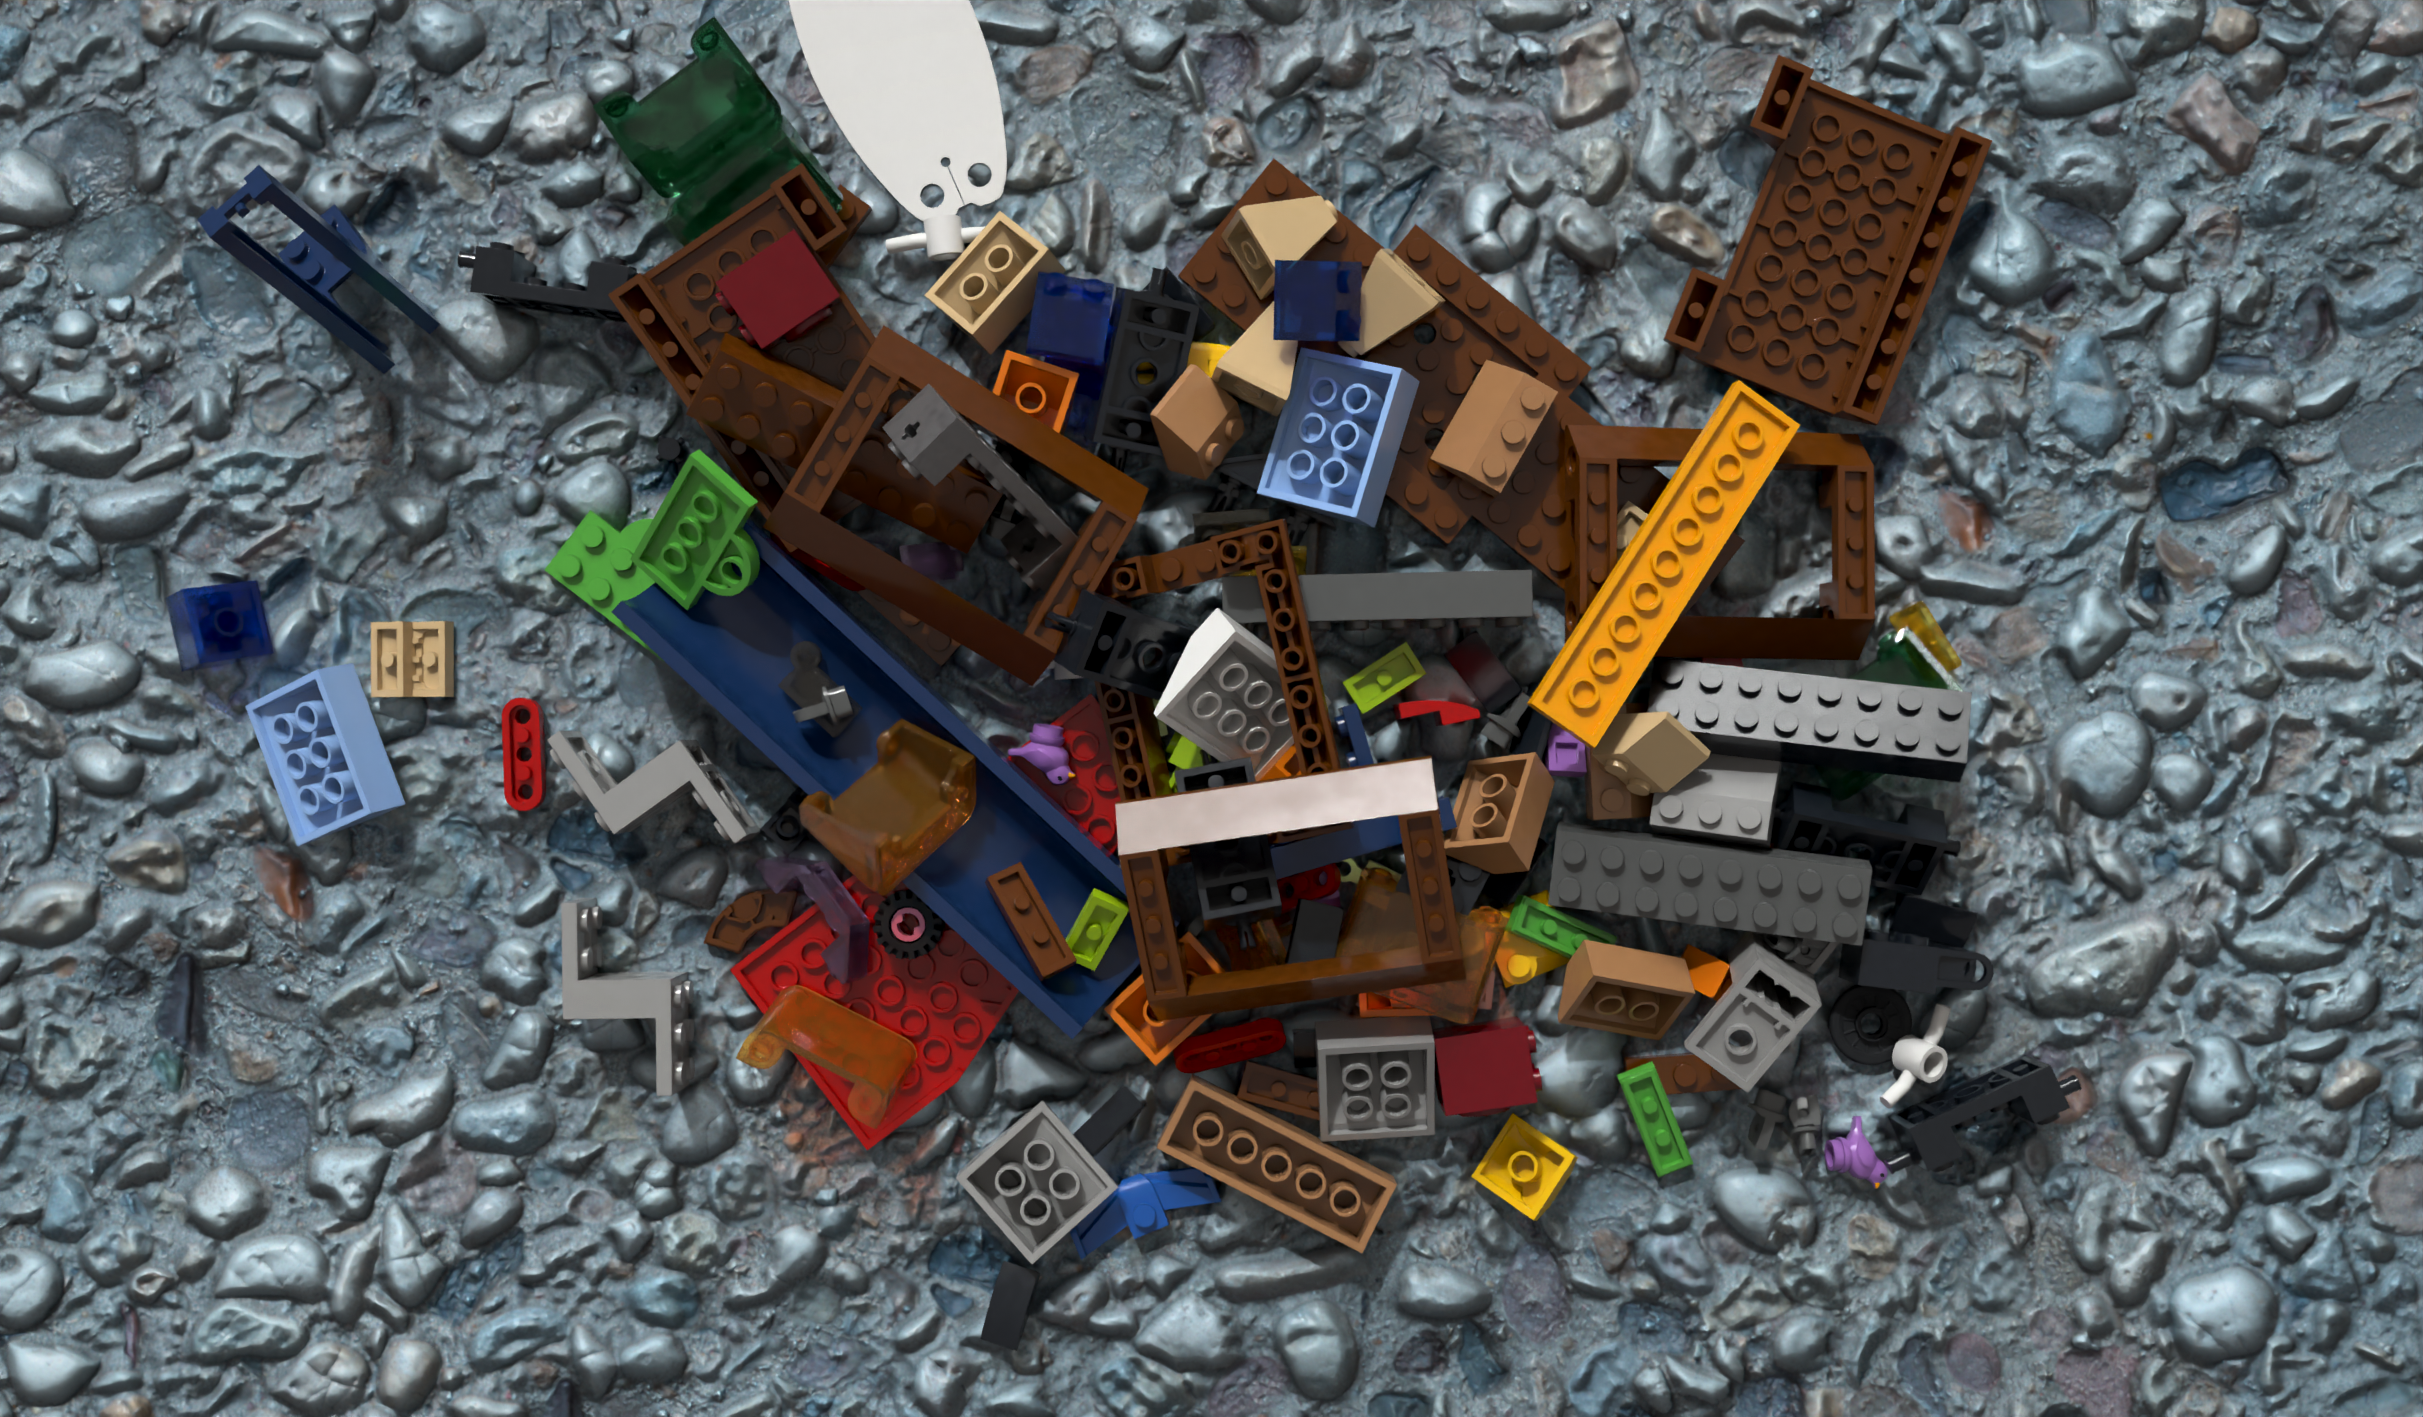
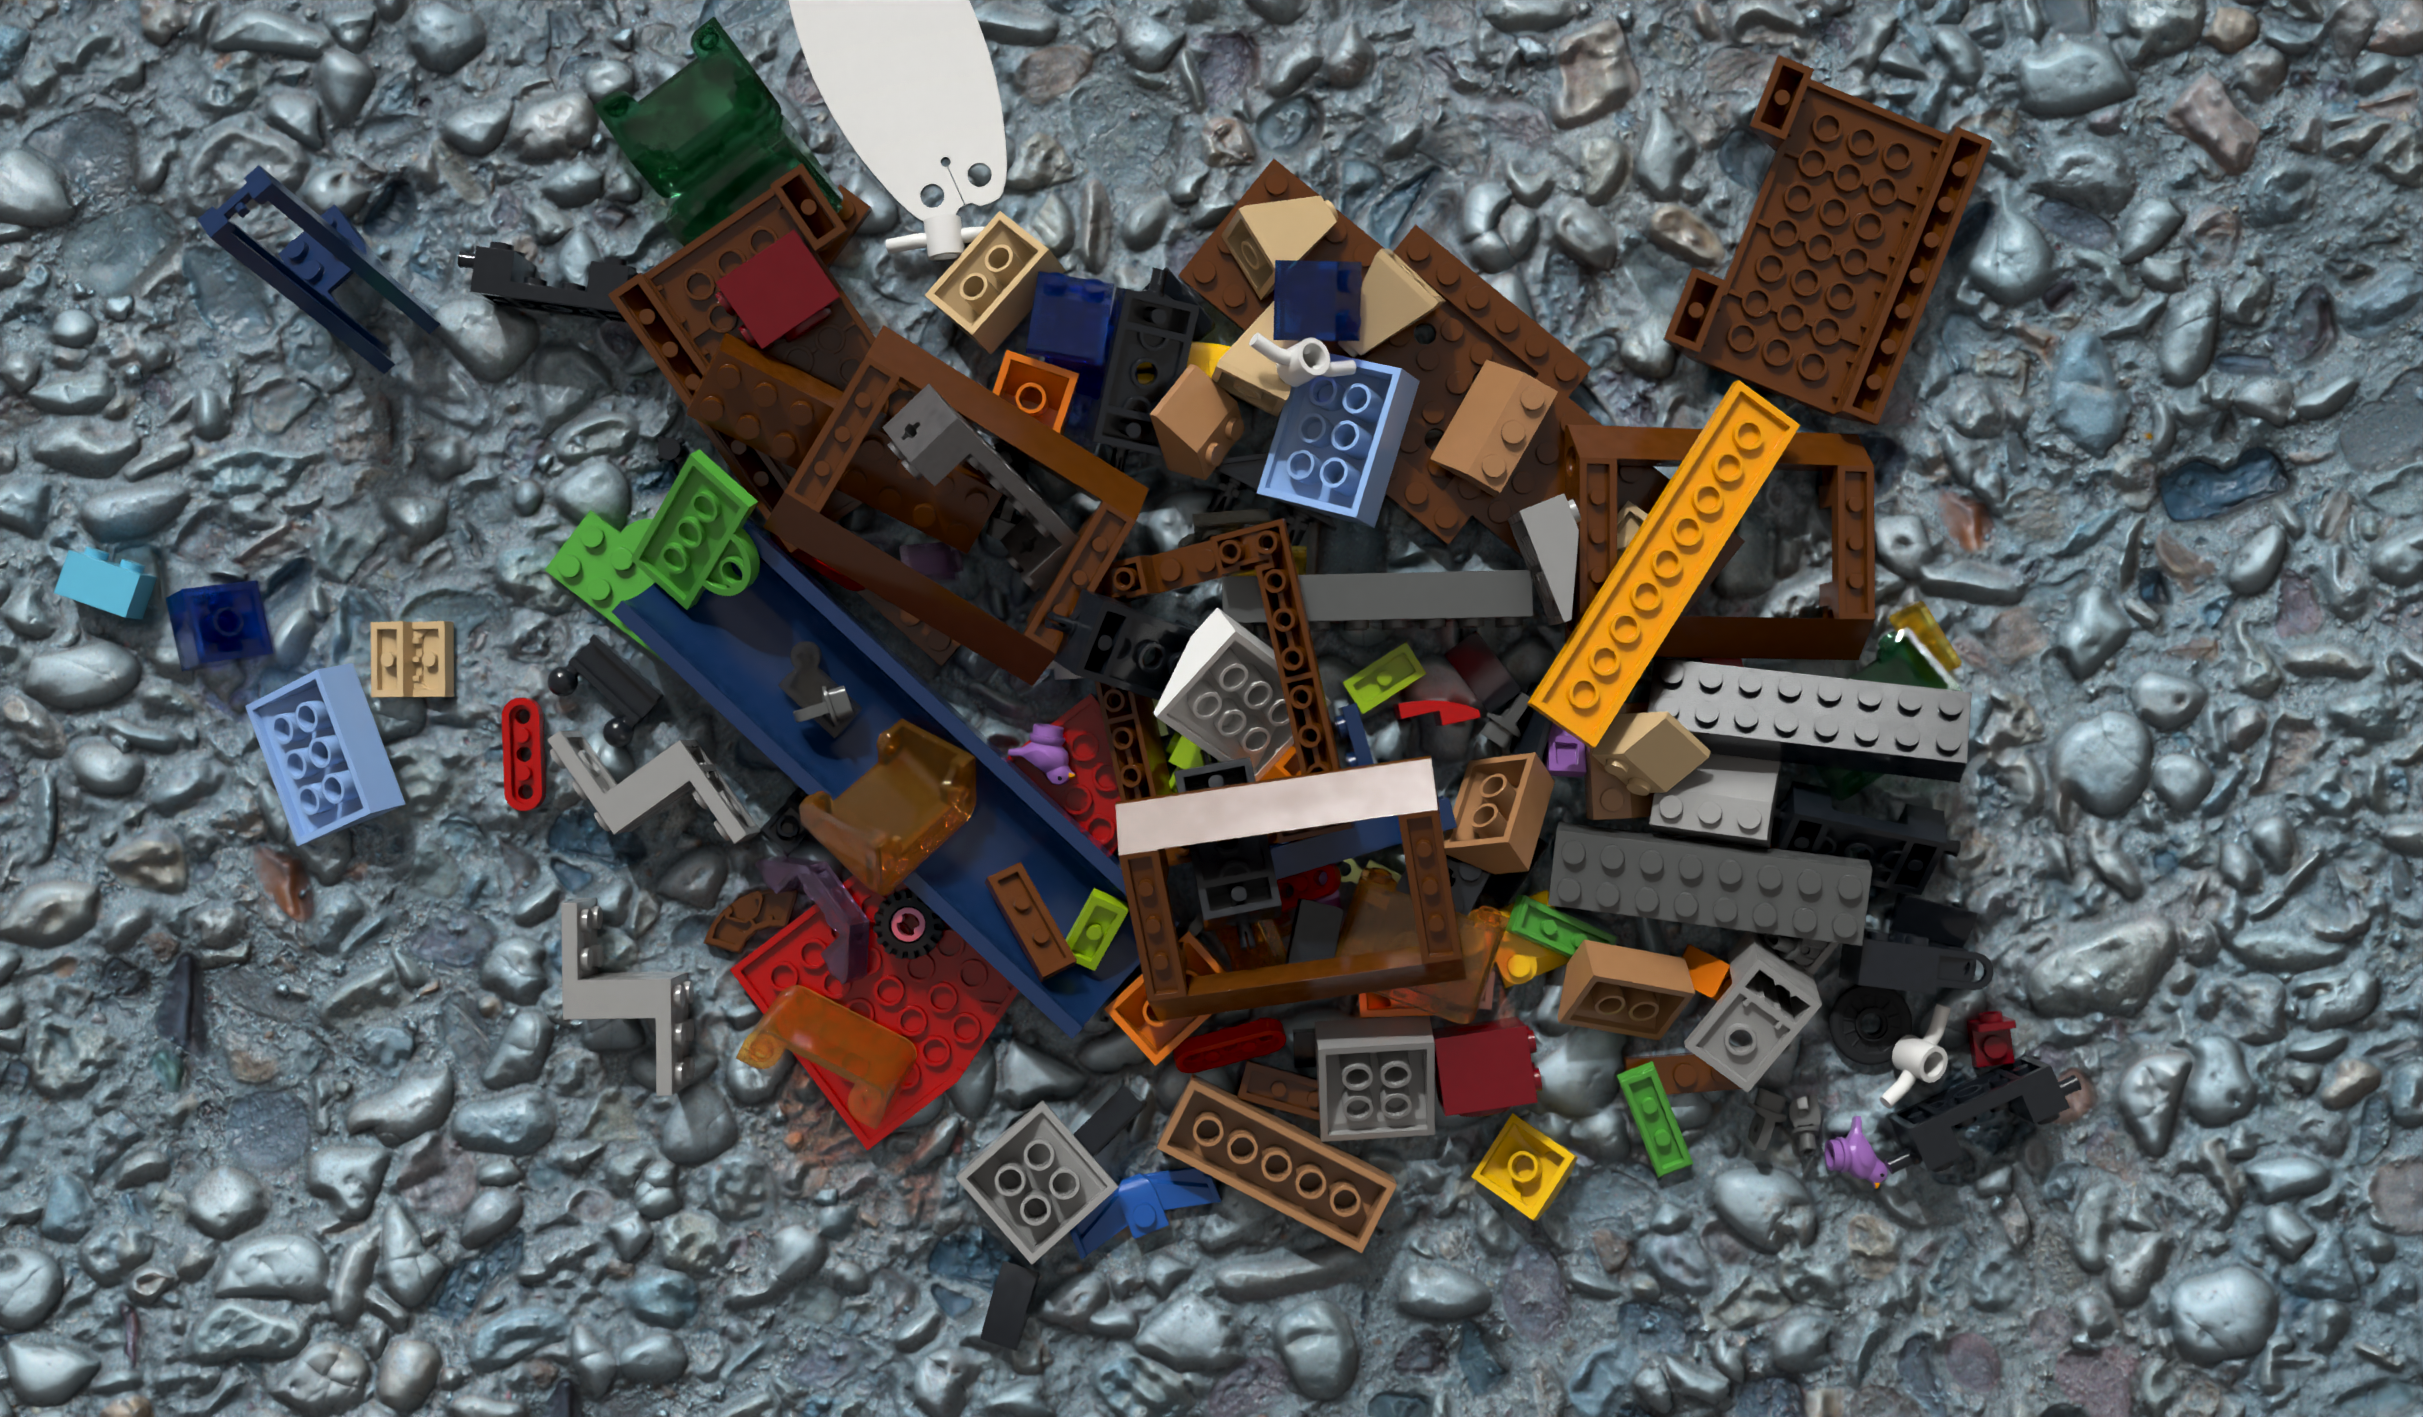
(106, 584): none -> medium azure piece
(615, 680): none -> black gear
(1302, 361): none -> white piece
(1549, 547): none -> light grey slope
(1991, 1039): none -> dark red bracket

